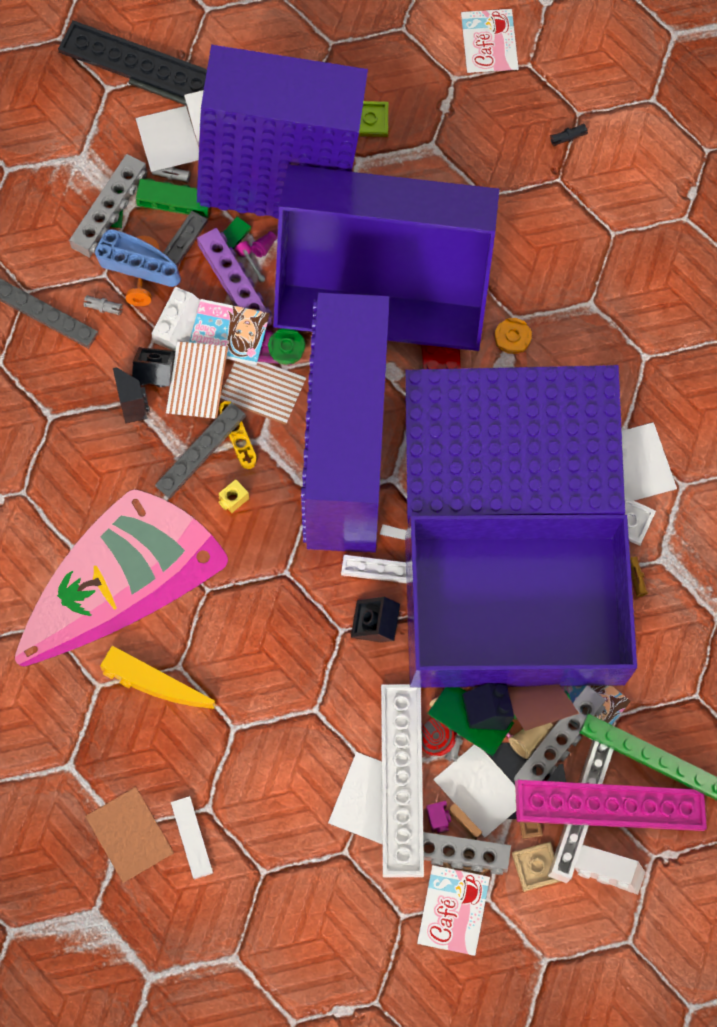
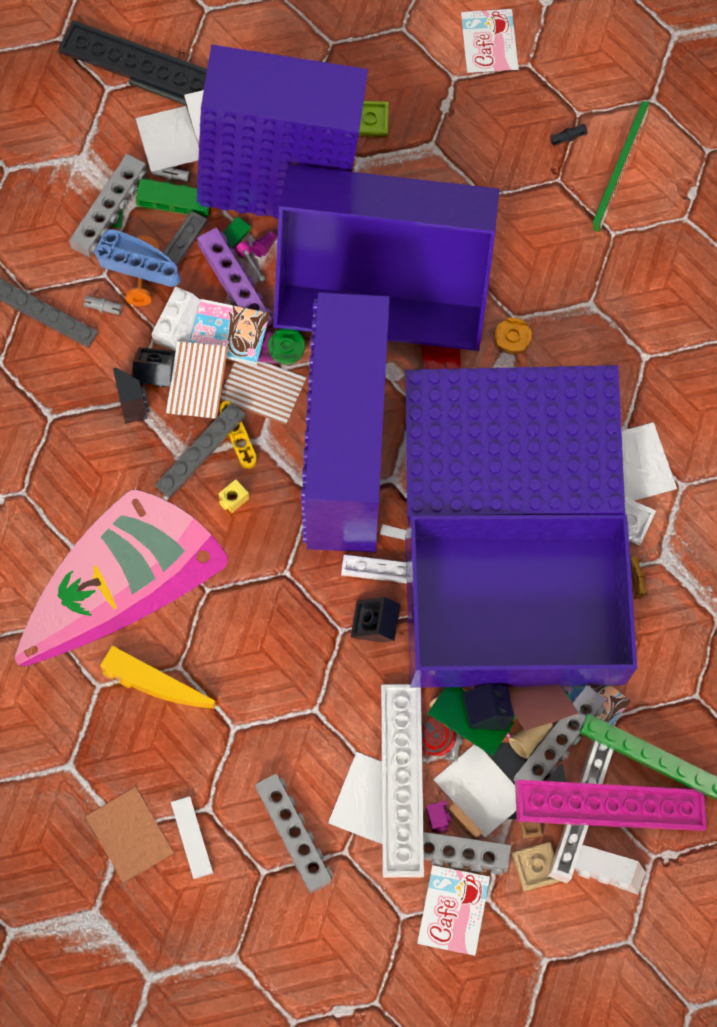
(275, 785): none -> light grey brick
(620, 166): none -> green tile

